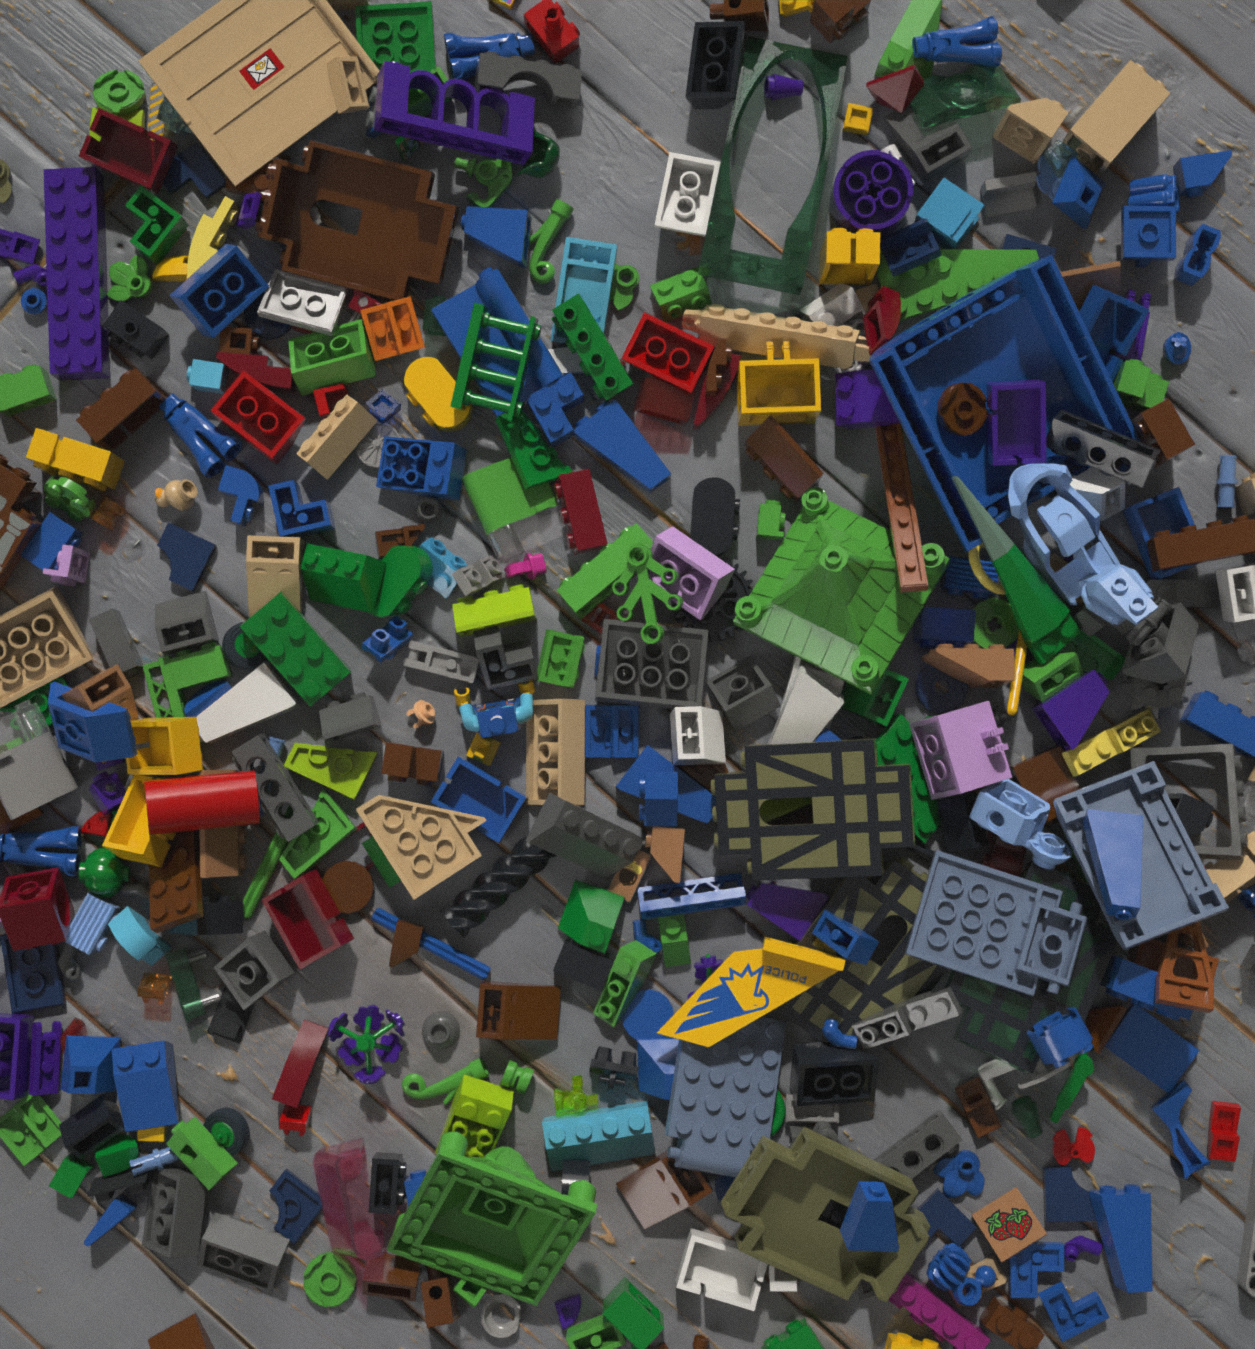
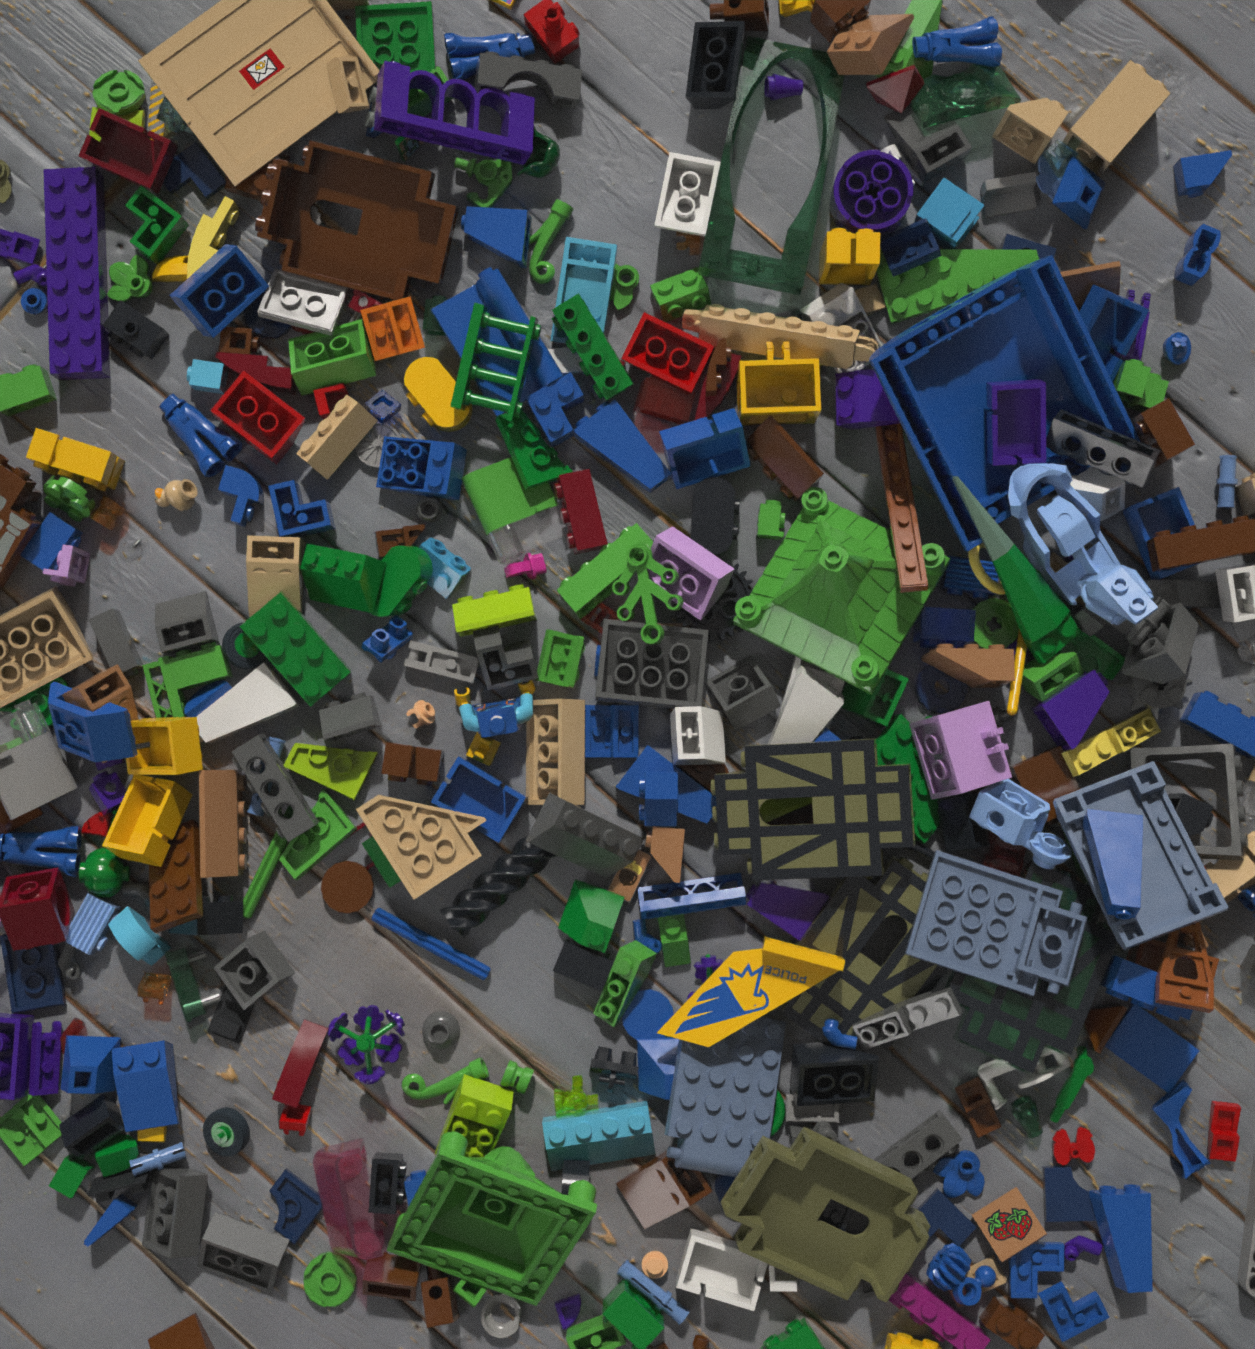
(128, 402): reddish brown piece -> none
(187, 555): dark blue tile -> none
(201, 802): red brick -> none
(201, 1152): bright green brick -> none
(249, 210): dark purple slope -> none
(307, 919): dark red piece -> none
(405, 941): reddish brown slope -> none
(478, 575): light grey slope -> none
(518, 1011): reddish brown slope -> none
(653, 1292): none -> medium blue pin
(654, 1264): none -> light nougat plate
(705, 448): none -> blue piece
(845, 938): blue slope -> none
(857, 119): yellow tile -> none
(868, 44): none -> medium nougat slope
(870, 1220): blue slope -> none
(882, 318): dark red slope -> none
(962, 409): reddish brown tile -> none
(1060, 1037): blue brick -> none
(1148, 234): blue bracket -> none
(1154, 191): blue piece -> none

